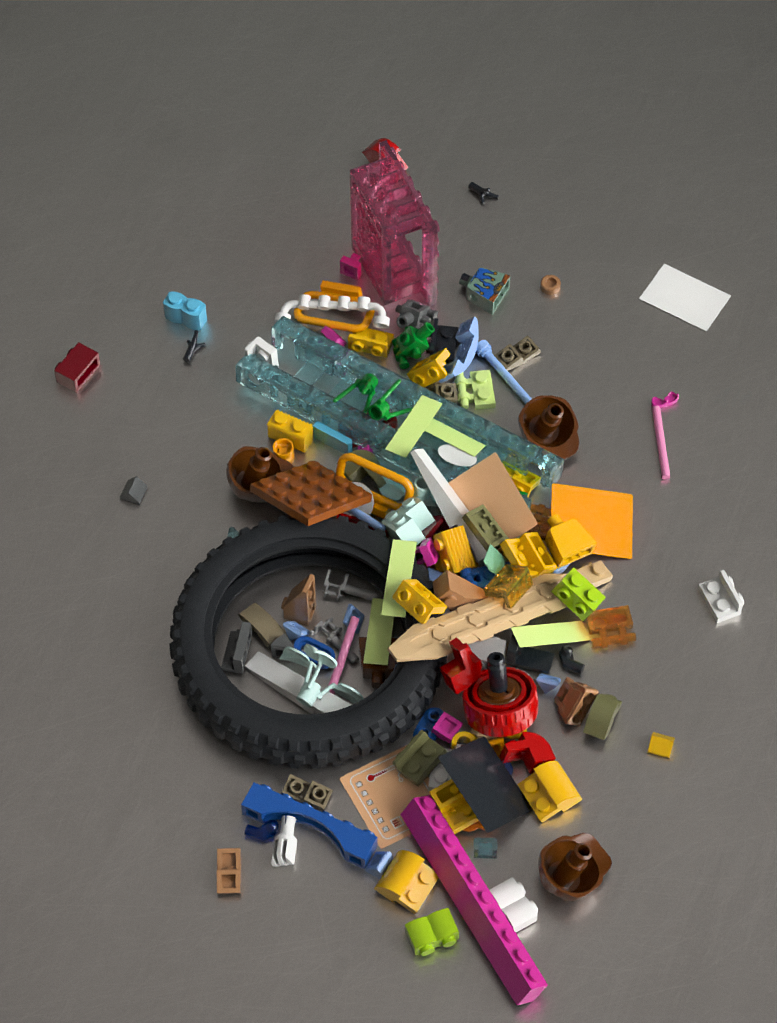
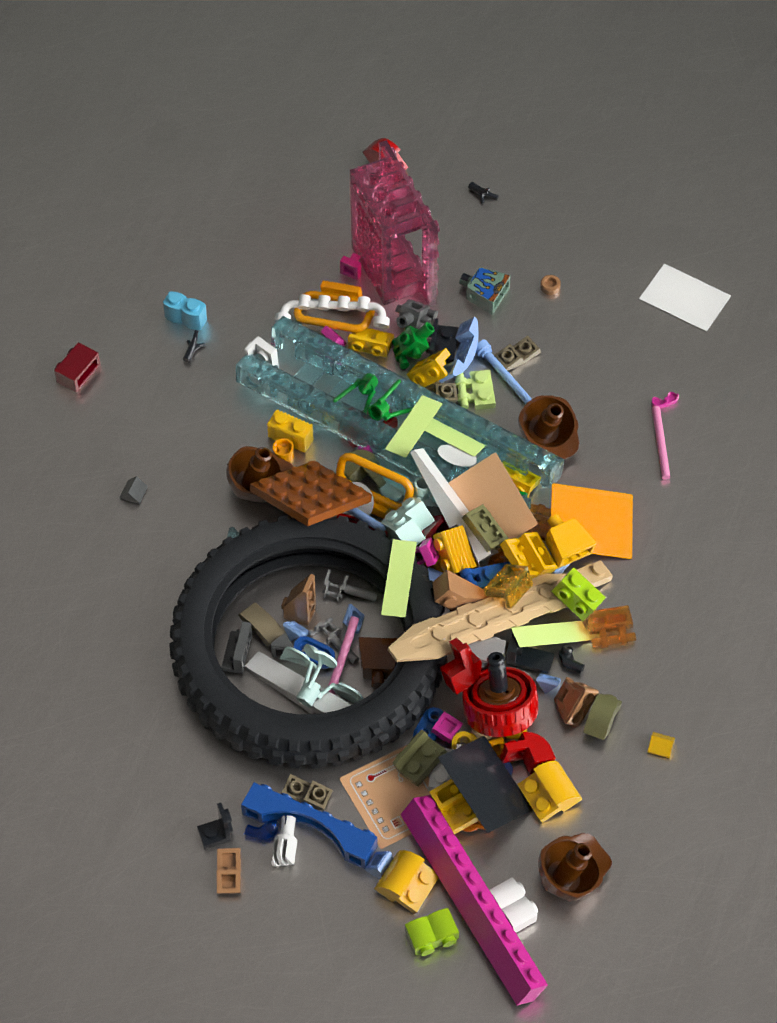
(216, 831): none -> black bracket
(332, 437): medium azure tile -> none
(378, 635): yellowish green sticker -> none
(418, 600): yellow bracket -> none
(485, 848): clear light blue slope -> none
(494, 560): clear green sticker -> none
(721, 597): white bracket -> none

